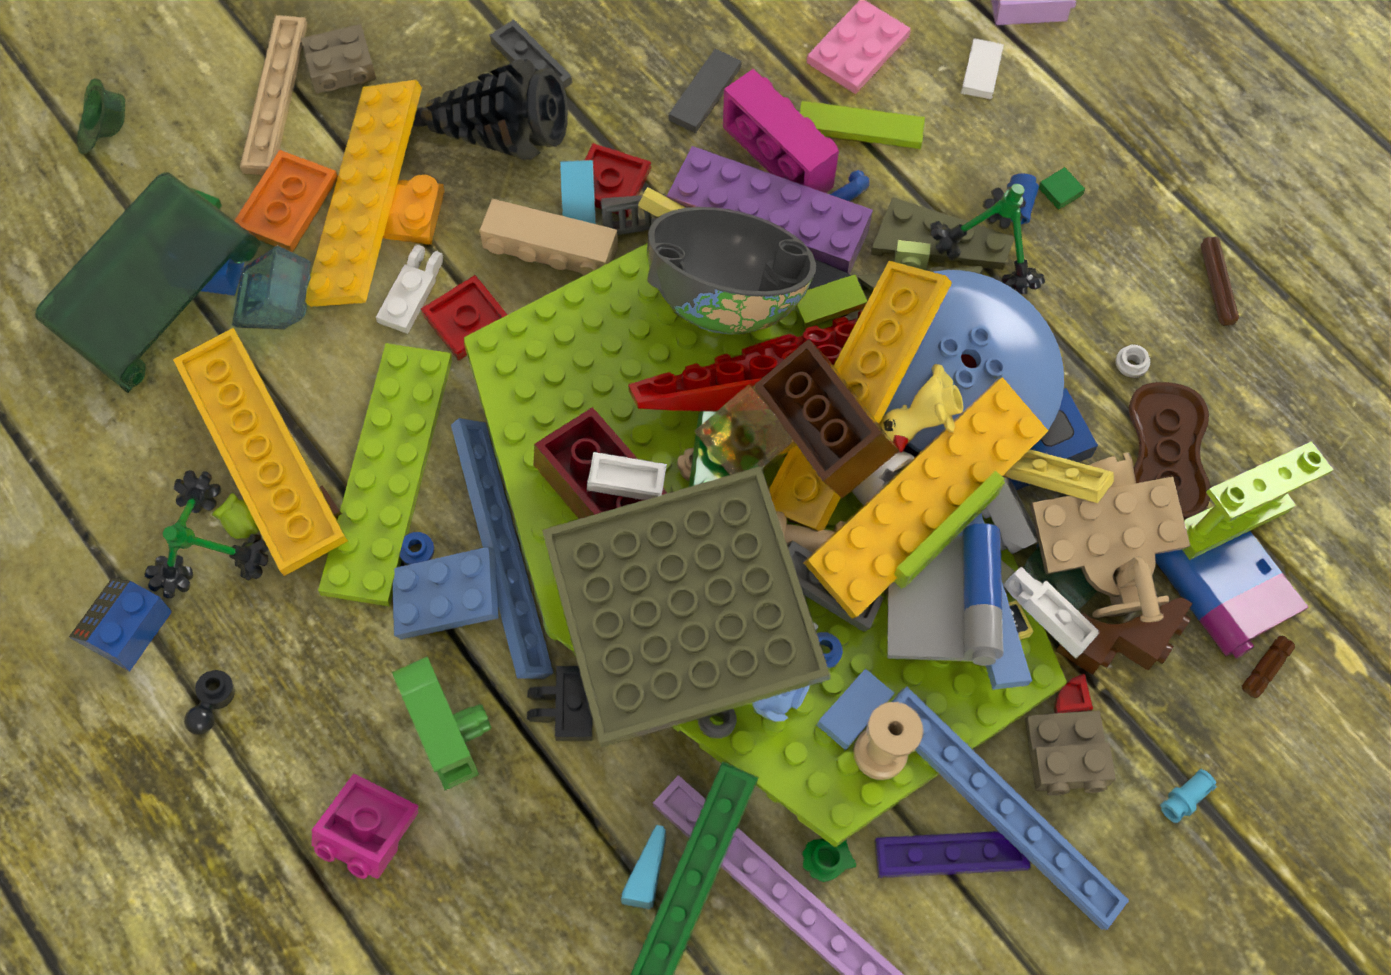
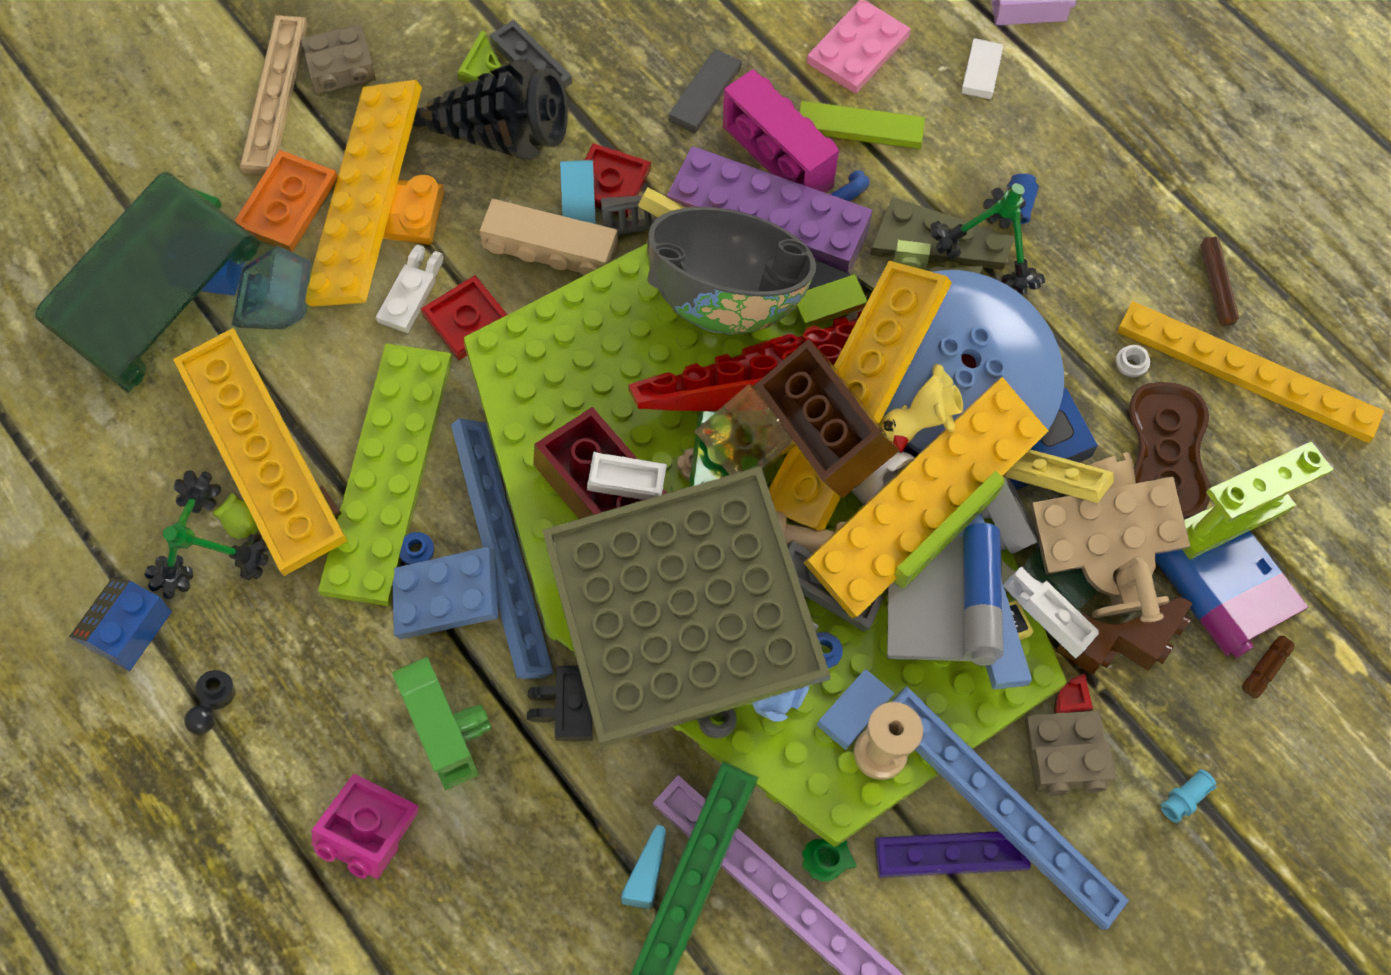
(101, 115): clear green piece -> none
(479, 60): none -> lime tile
(1061, 188): green tile -> none
(1251, 372): none -> yellow plate

